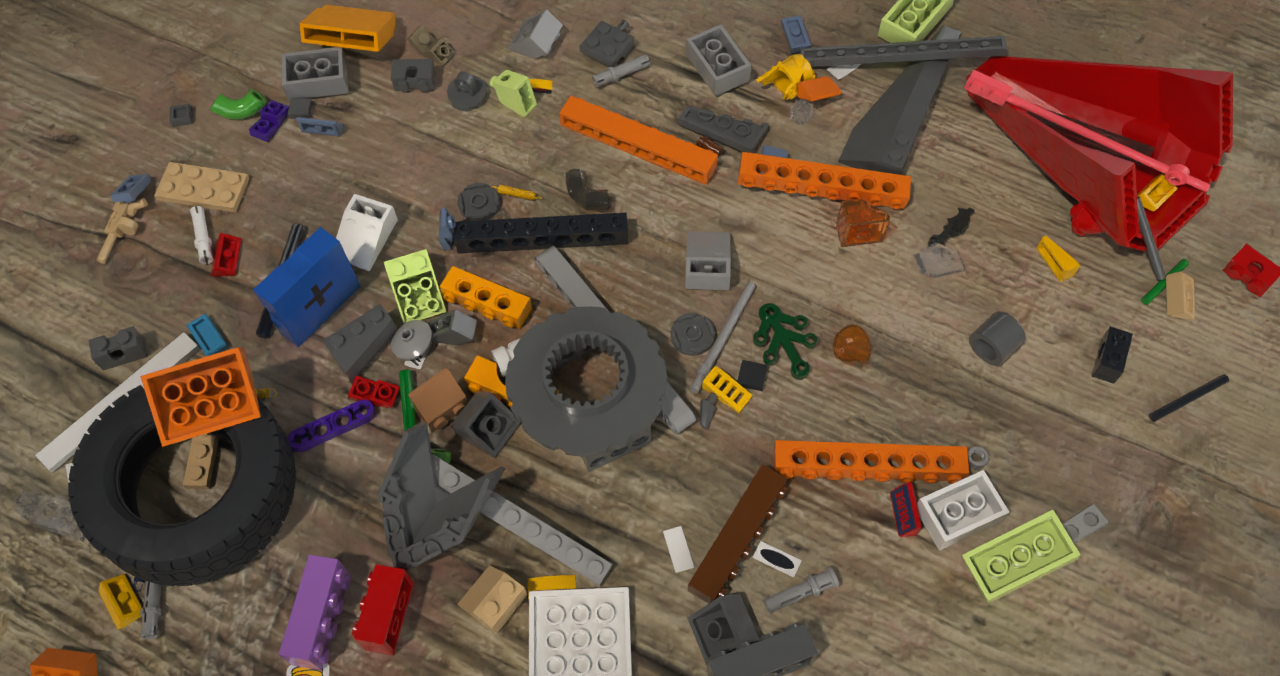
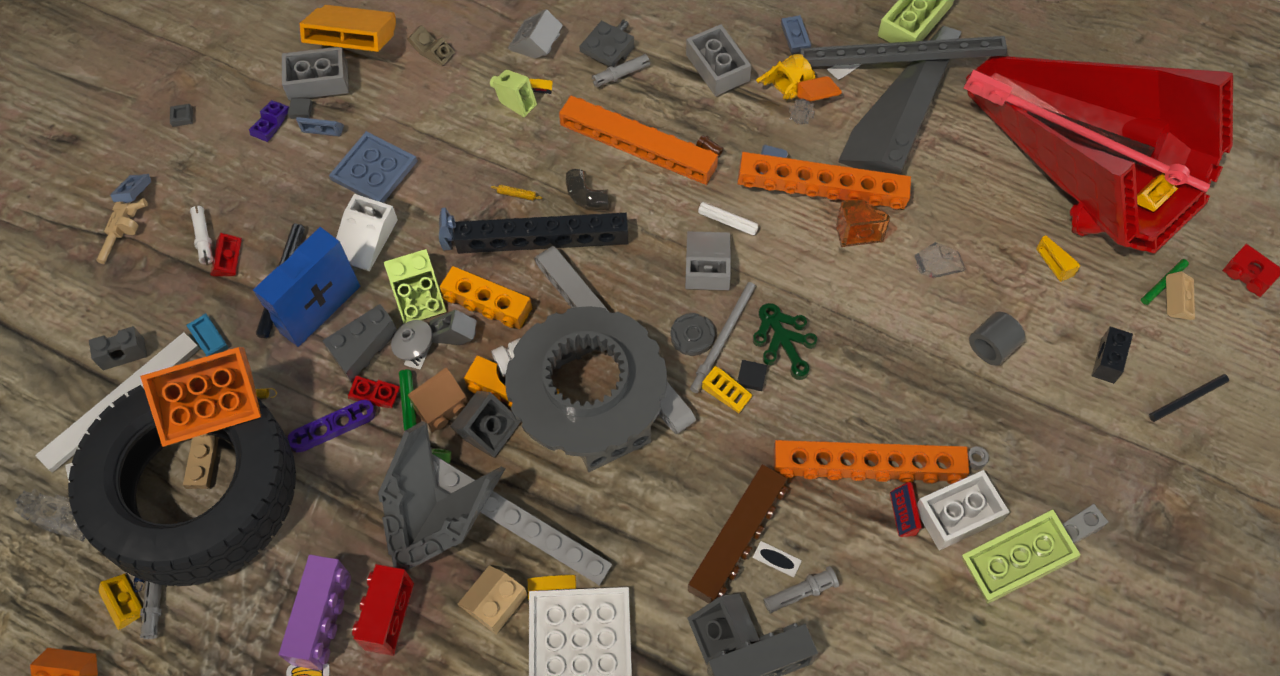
(202, 187): tan plate -> none
(239, 108): bright green cylinder -> none
(373, 168): none -> sand blue plate
(421, 78): dark grey brick -> none
(467, 92): dark grey tile -> none
(478, 202): dark grey tile -> none
(678, 549): white sticker -> none
(707, 410): dark grey bar -> none
(728, 218): none -> white axle
(734, 133): dark grey wing -> none
(852, 345): clear orange helmet -> none
(955, 226): pearl dark grey piece -> none
(1149, 241): dark grey bar -> none

